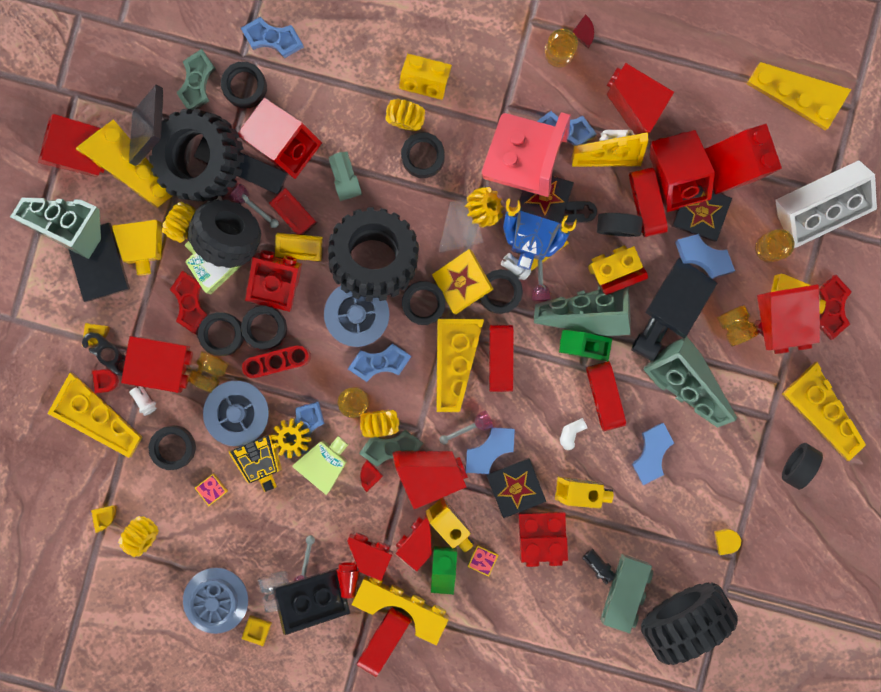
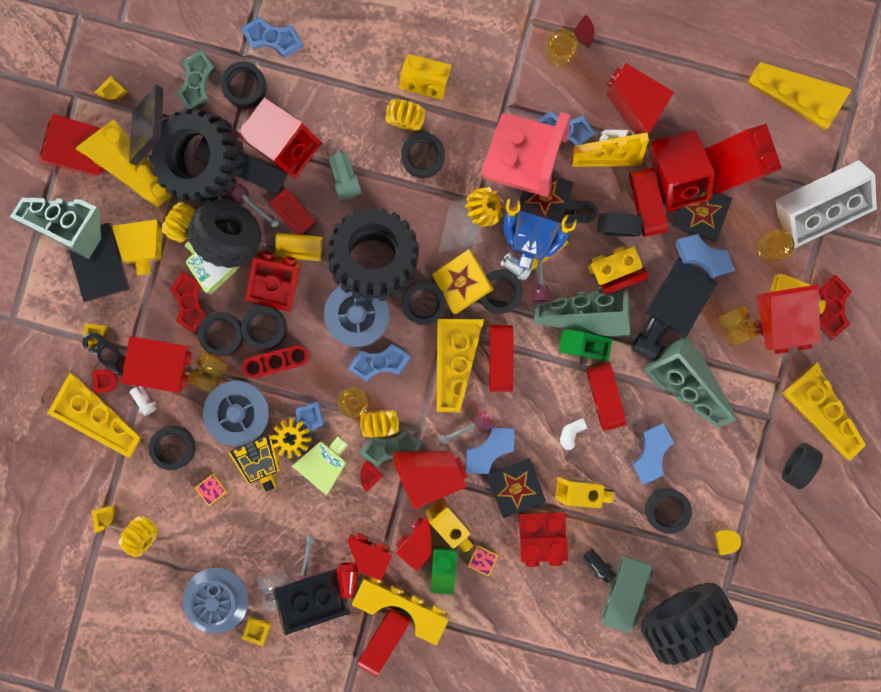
(111, 90): none -> yellow tile
(668, 528): none -> black tyre

